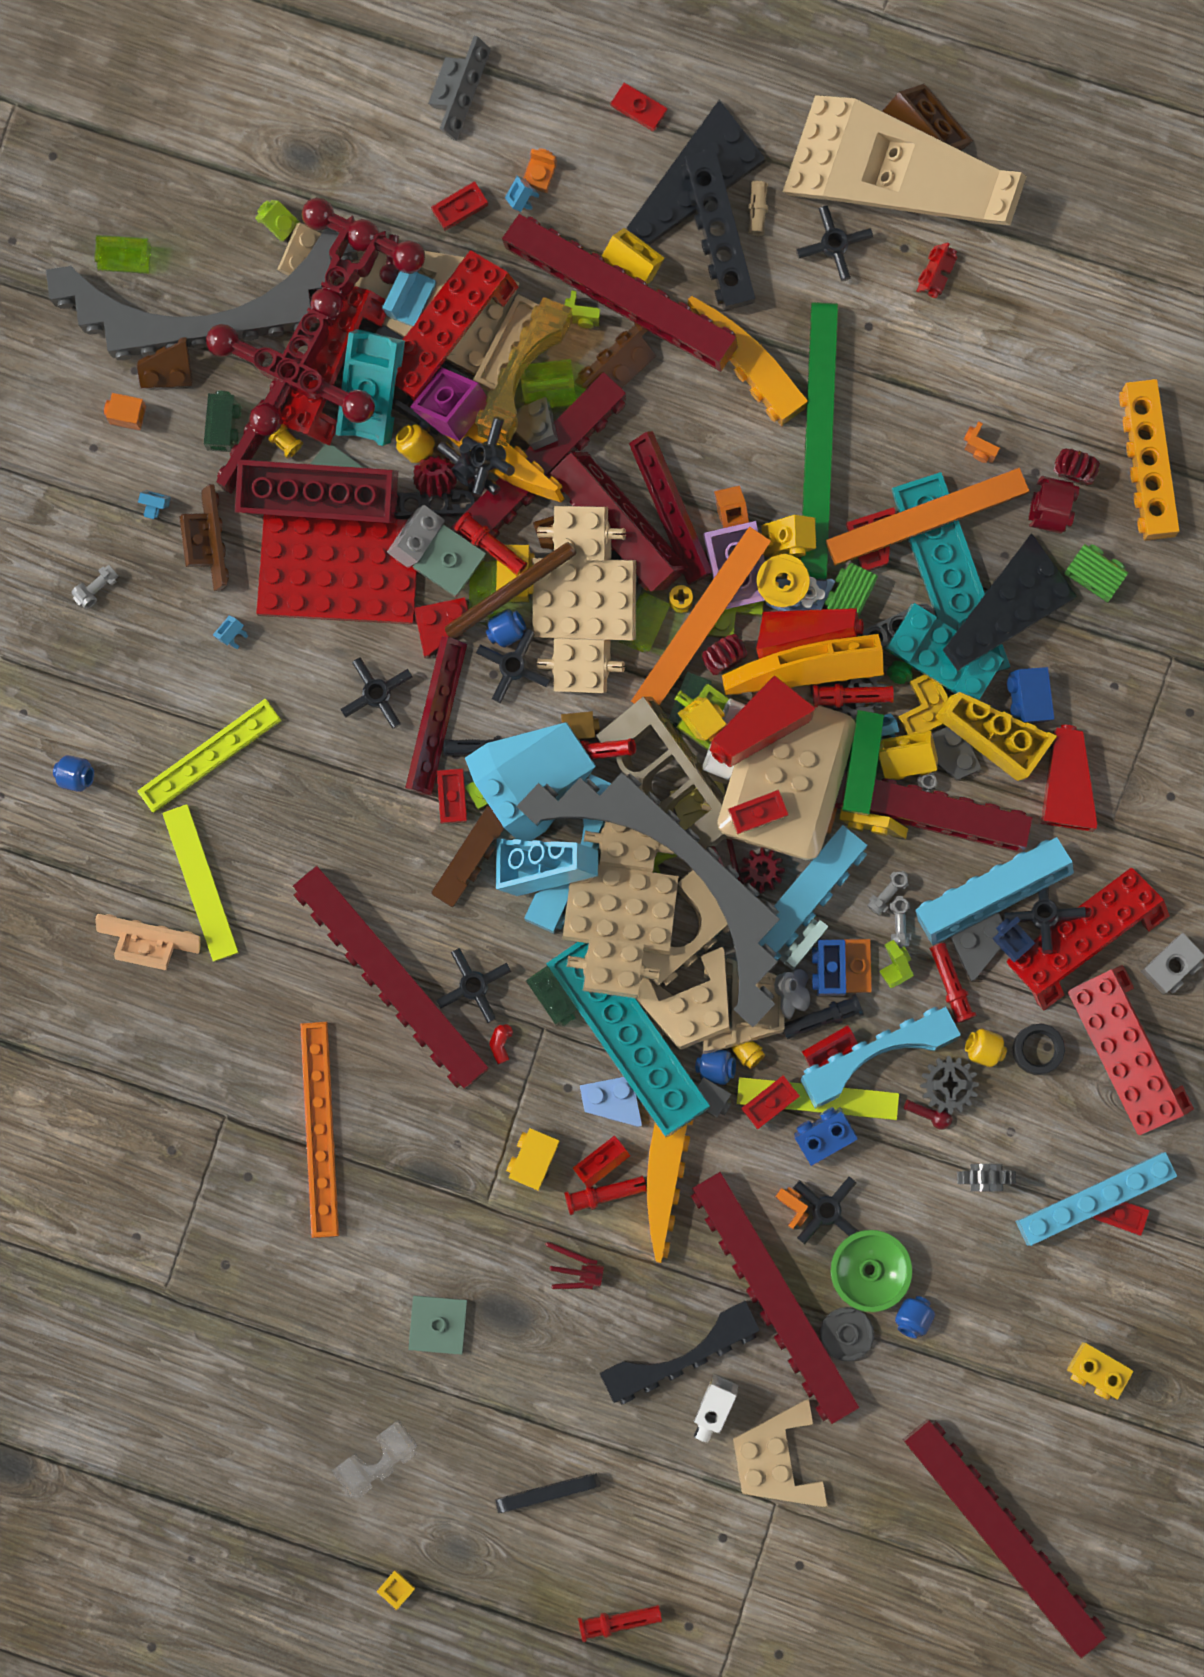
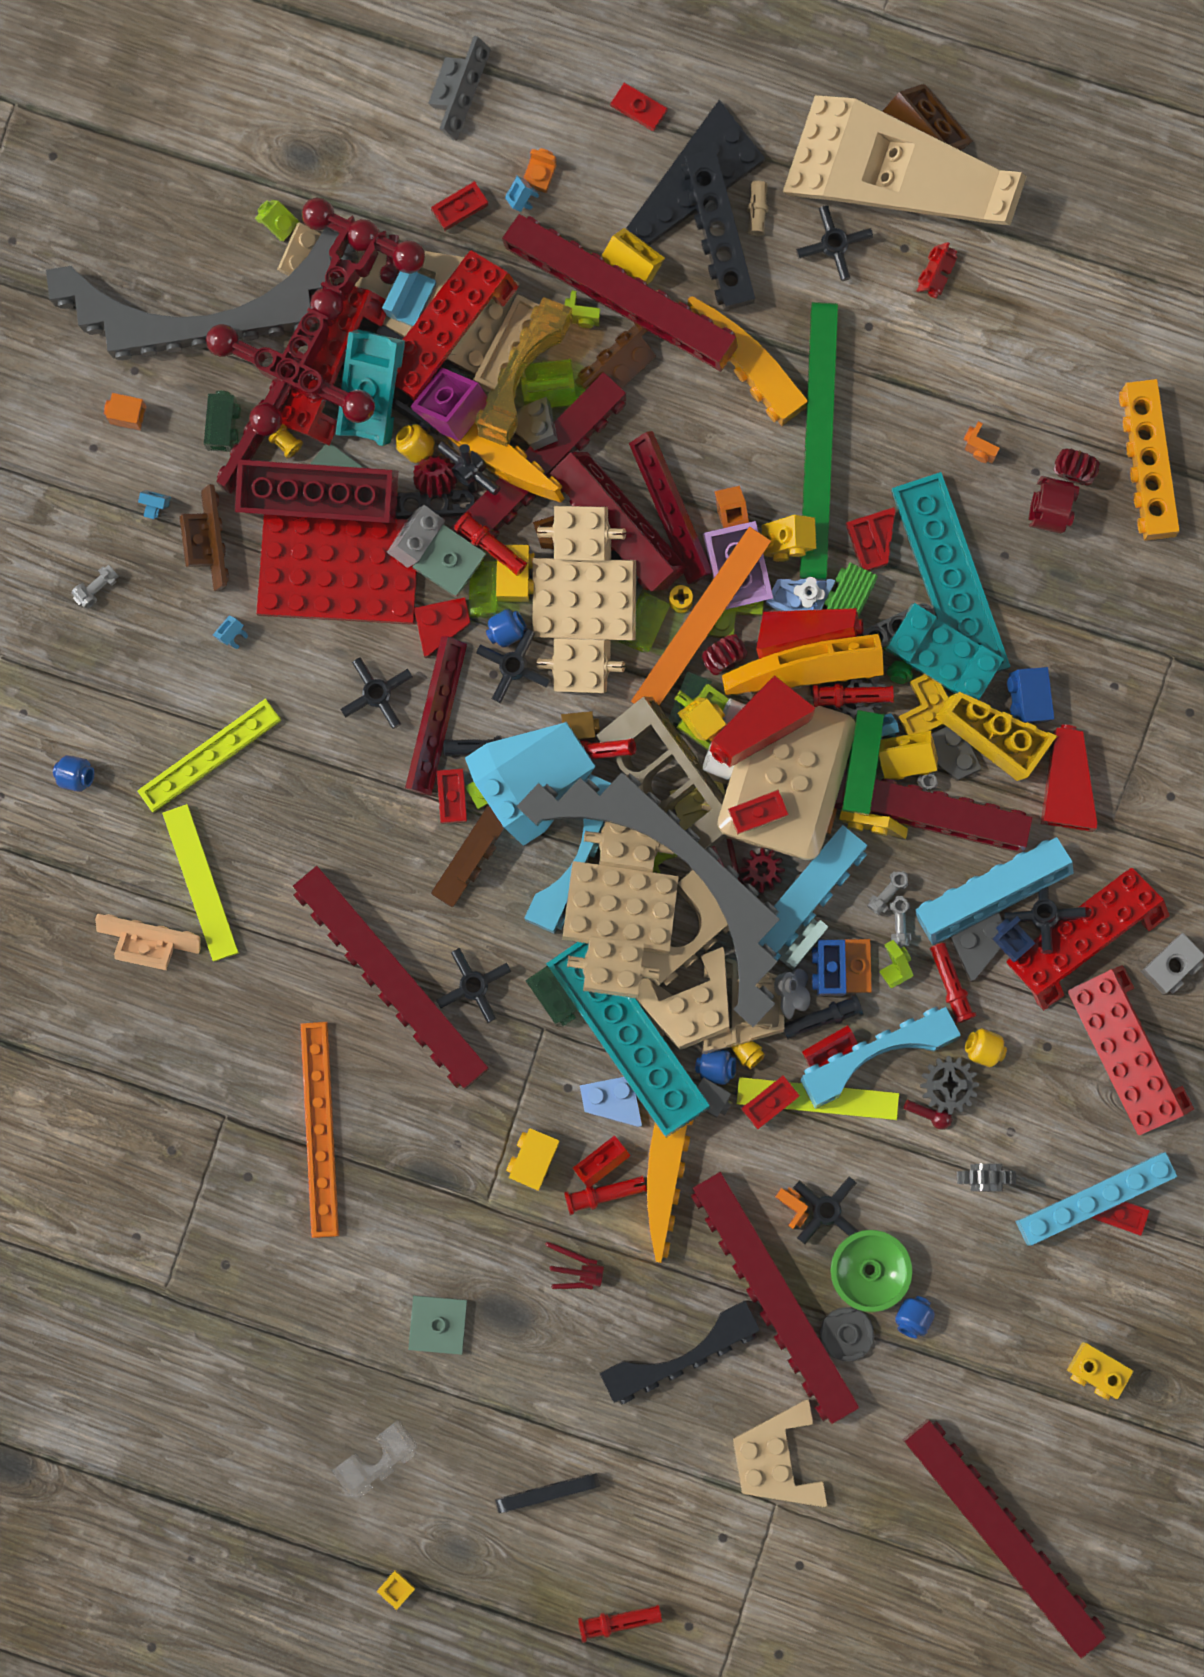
(122, 254): clear neon green hinge -> none
(166, 367): reddish brown wing -> none
(488, 455): black bar -> none
(498, 1040): red arm -> none
(510, 590): reddish brown axle -> none
(540, 865): medium azure wedge -> none
(719, 1399): white torso -> none
(796, 573): yellow plate -> none
(825, 1135): blue brick -> none
(927, 516): orange tile -> none
(1015, 601): black wing -> none
(1056, 1038): black tyre -> none
(1096, 572): bright green brick -> none

